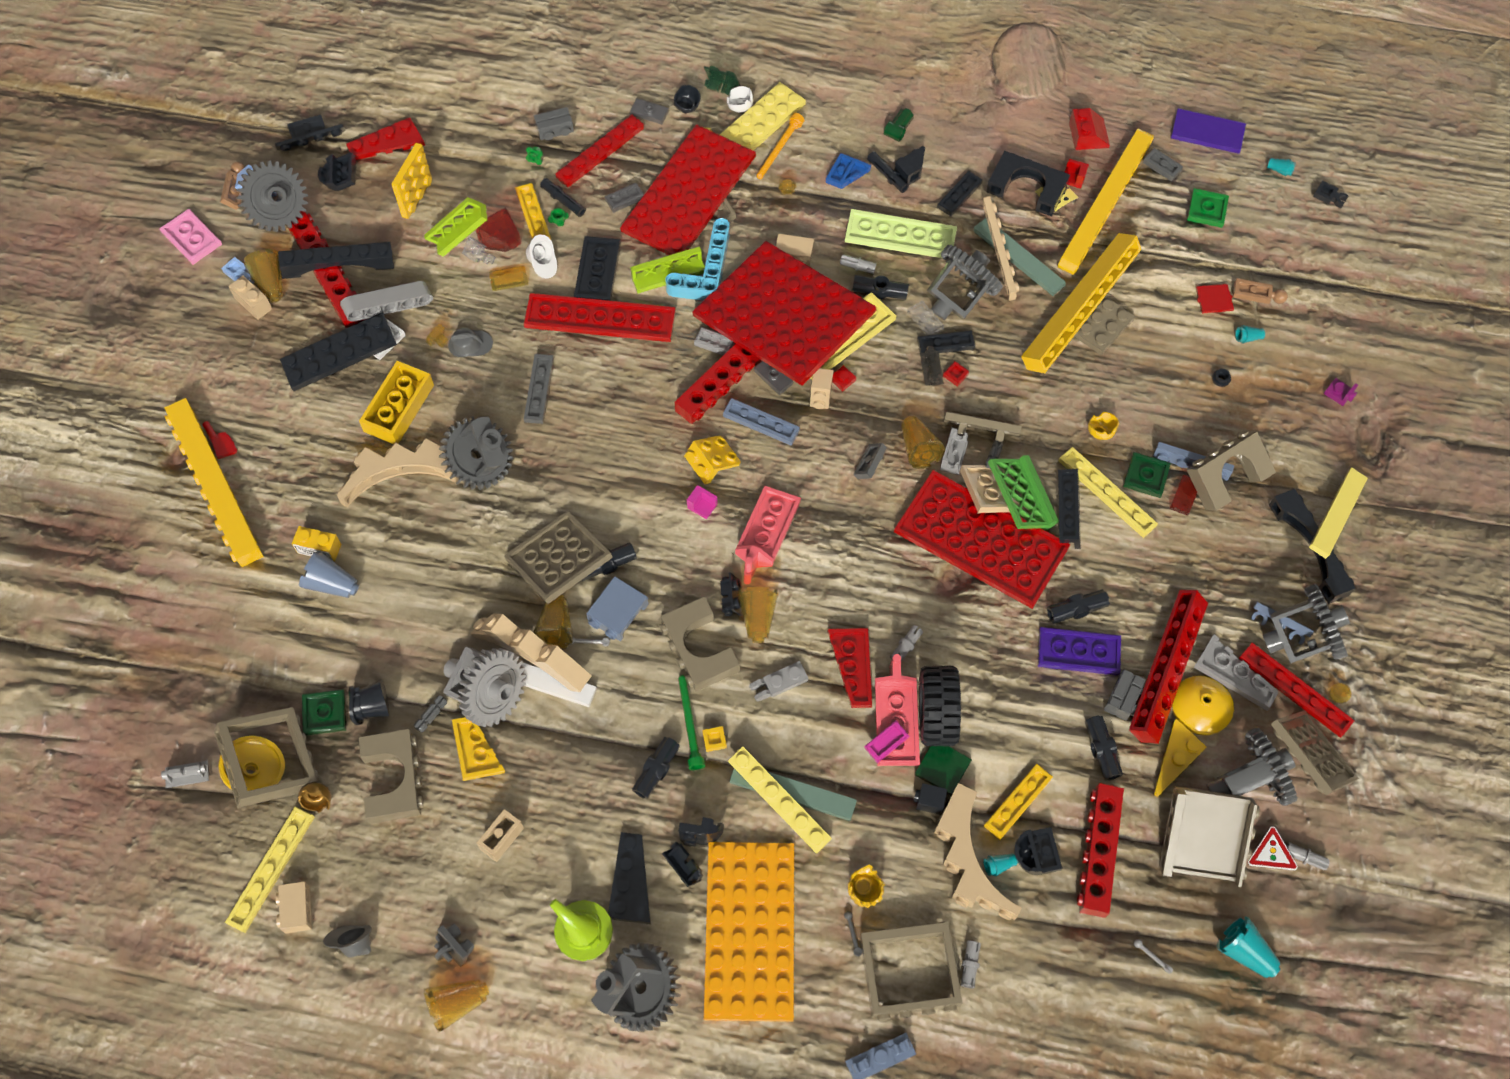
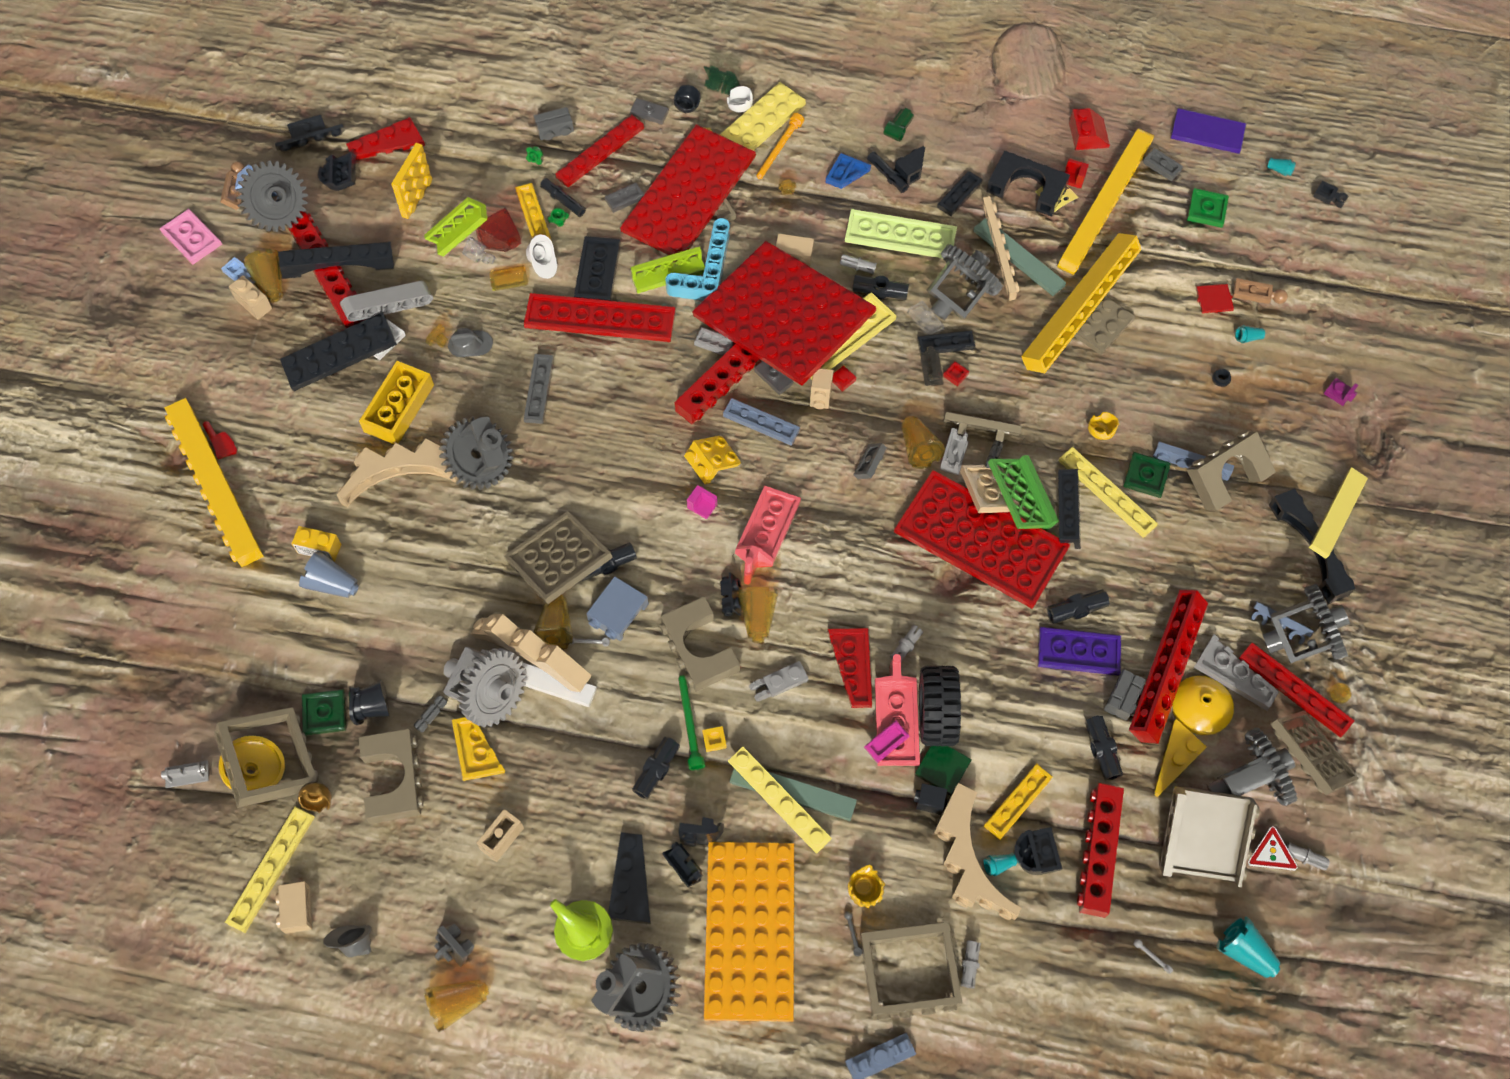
(1184, 496): clear red tile -> none

